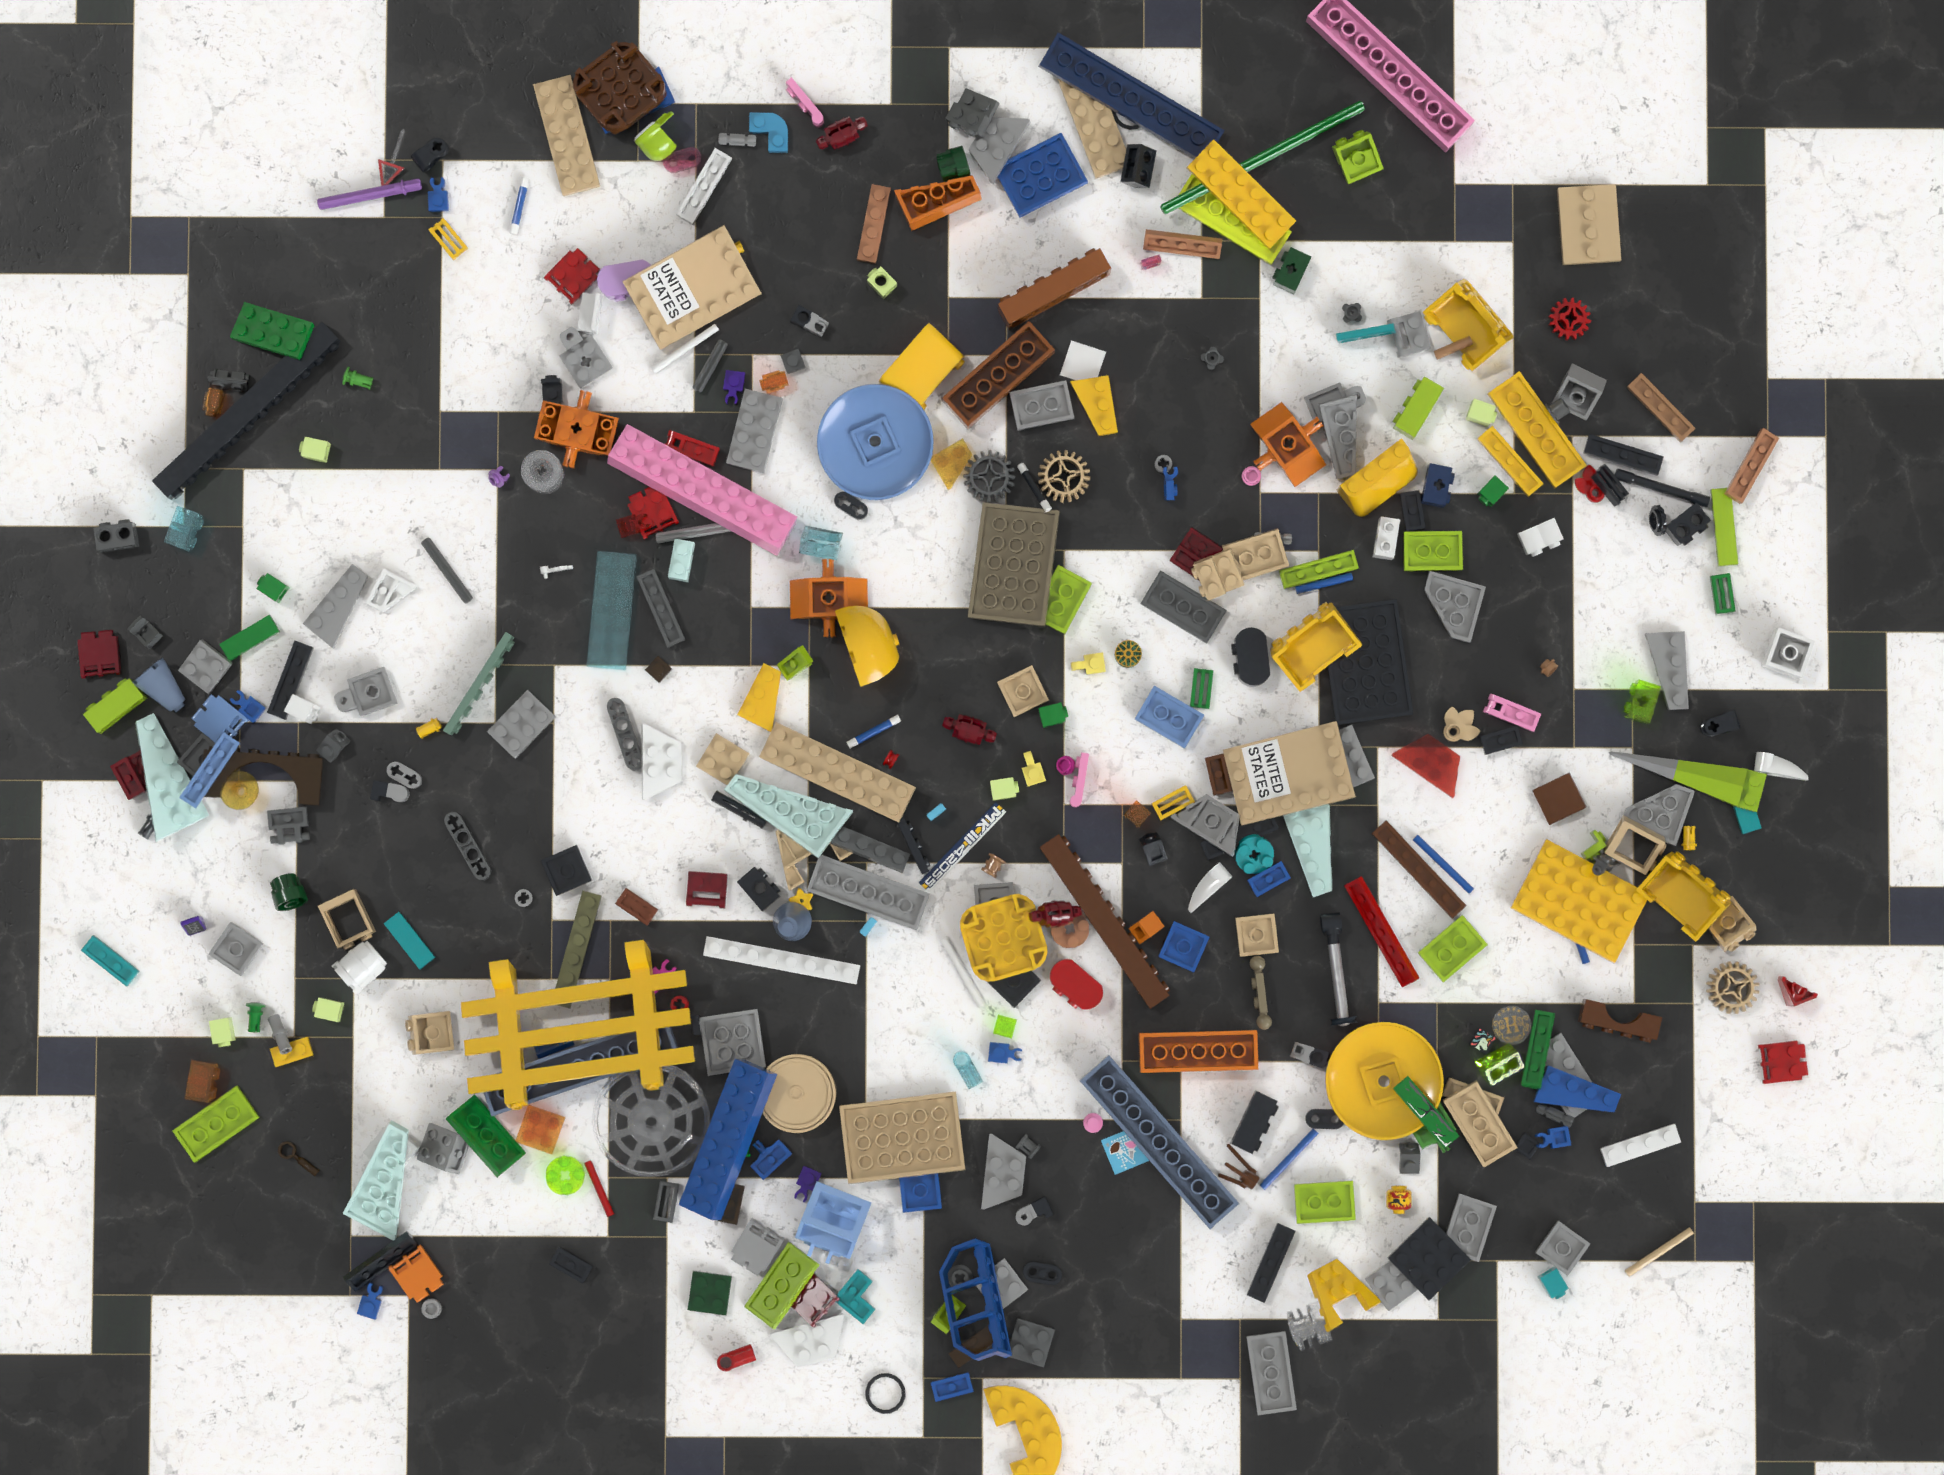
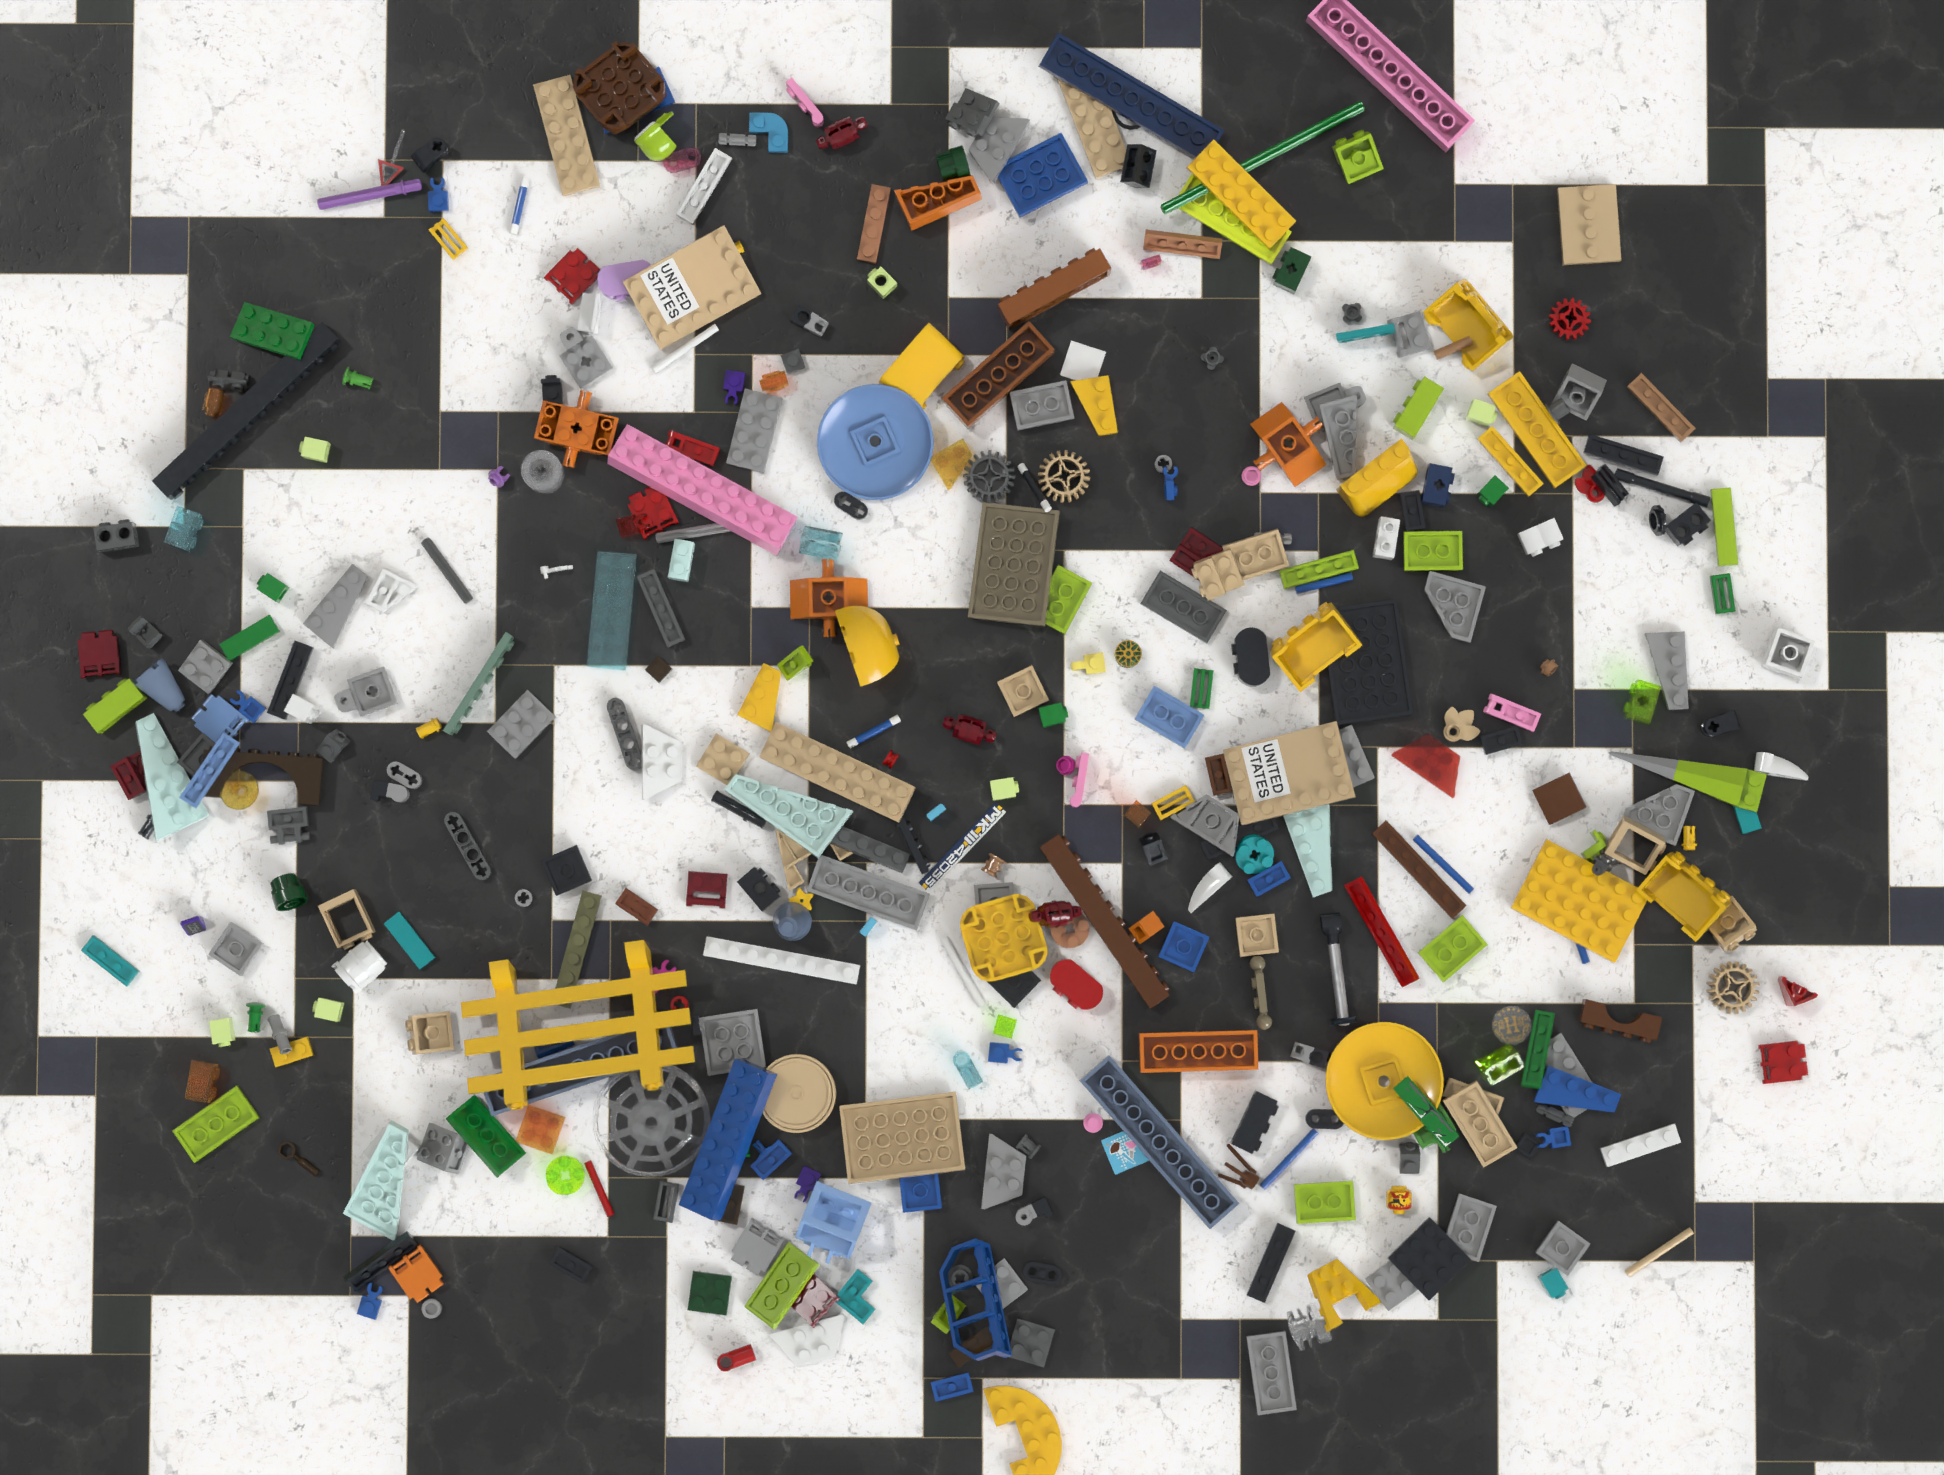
(710, 366): dark grey axle -> none
(902, 1392): black piece -> none
(1032, 772): light yellow plate -> none
(1482, 1041): tile -> none
(1751, 466): nougat plate -> none

